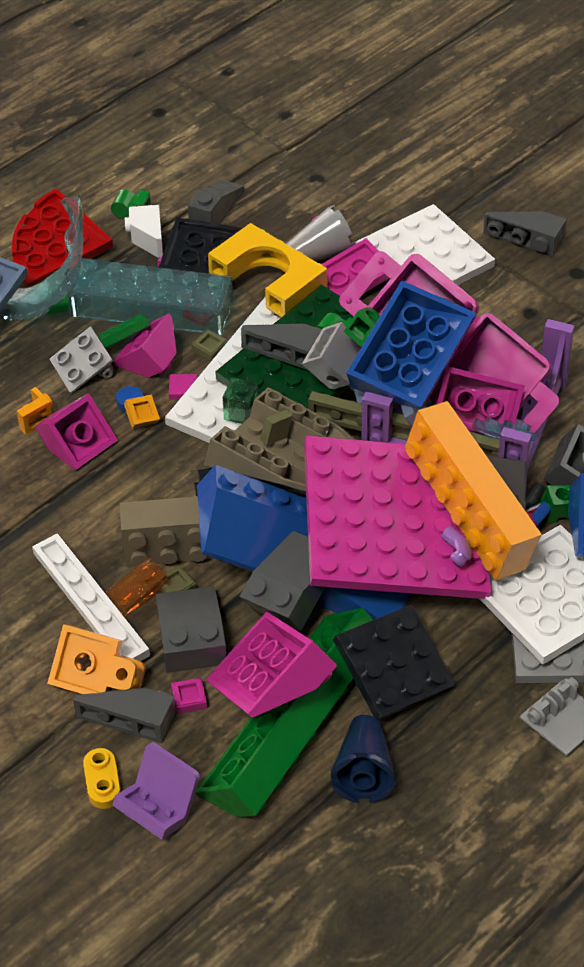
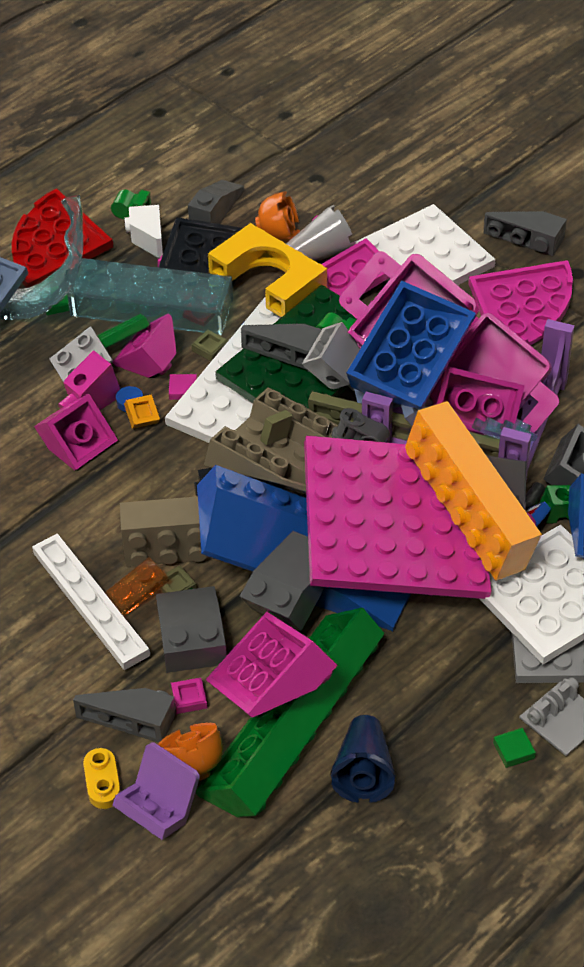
(34, 412): light orange bracket -> none
(92, 377): none -> dark pink torso
(107, 666): light orange plate -> none
(198, 749): none -> orange cylinder
(239, 400): clear green brick -> none
(278, 217): none -> orange cylinder
(361, 428): none -> dark grey piece
(362, 324): green leg -> none
(393, 662): black plate -> none
(459, 543): medium lavender arm -> none
(514, 747): none -> green tile
(525, 296): none -> dark pink plate

